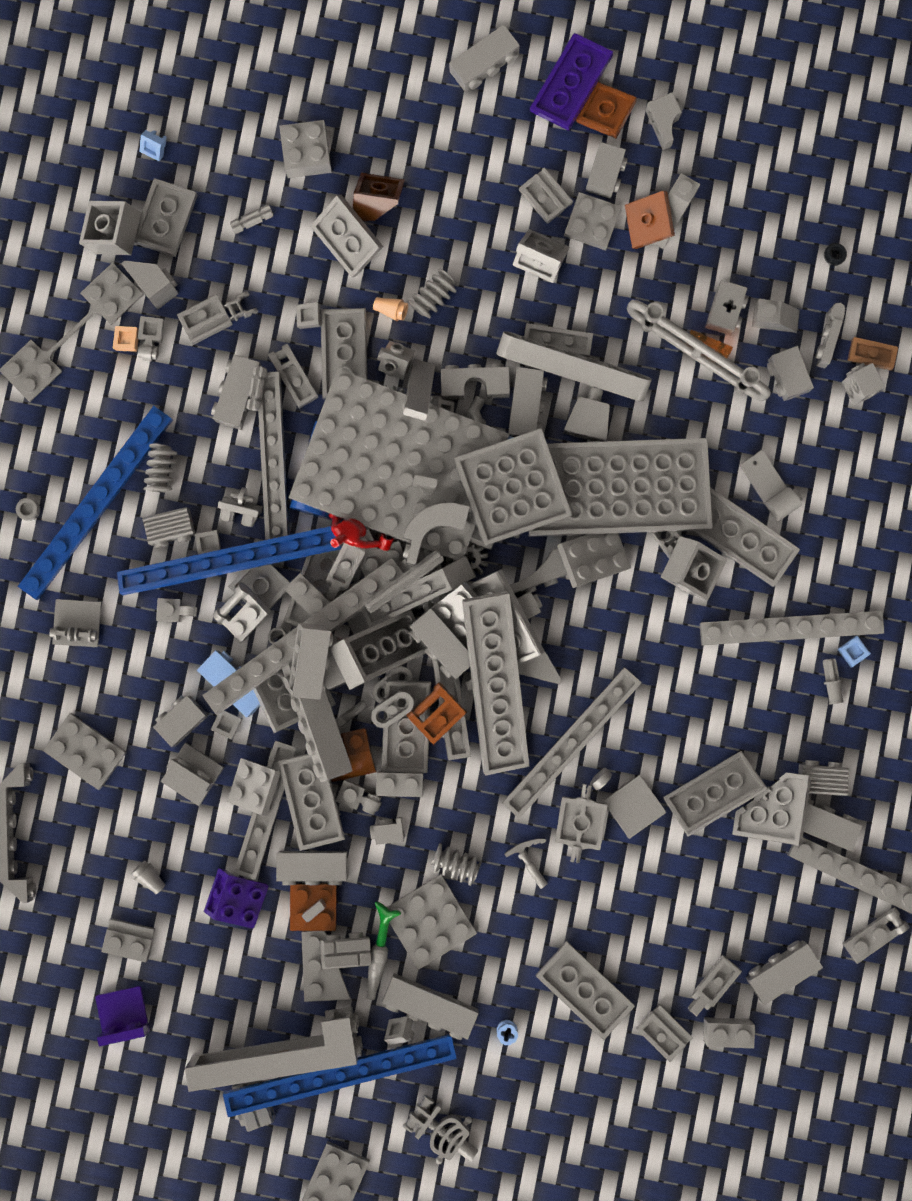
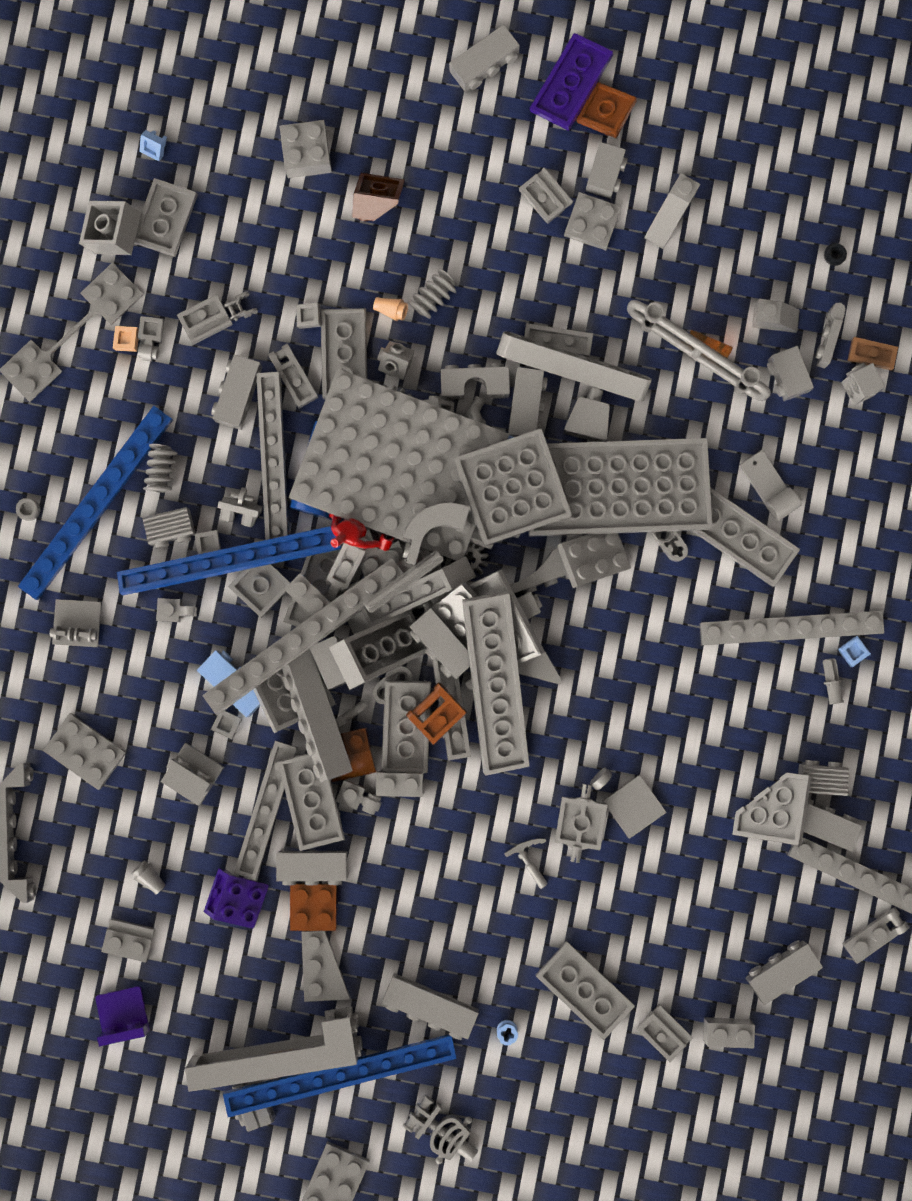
(153, 281): light grey slope -> none
(180, 720): light grey brick -> none
(247, 618): light grey plate -> none
(251, 219): light grey axle -> none
(253, 787): light grey plate -> none
(256, 388): light grey axle -> none
(275, 633): light grey hinge -> none
(310, 661): light grey brick -> none
(314, 910): light grey tile -> none
(345, 952): light grey brick -> none
(346, 236): light grey plate -> none
(379, 951): piece -> none
(387, 831): light grey brick -> none
(393, 710): light grey plate -> none
(399, 1031): light grey tile -> none
(419, 389): light grey tile -> none
(425, 482): light grey tile -> none
(430, 921): light grey plate -> none
(455, 864): light grey piece -> none
(540, 255): light grey bracket -> none
(571, 742): light grey plate -> none
(649, 219): plate -> none
(662, 114): light grey arch -> none
(694, 568): light grey brick -> none
(714, 793): light grey tile -> none
(714, 985): light grey hinge -> none
(718, 318): light grey brick -> none

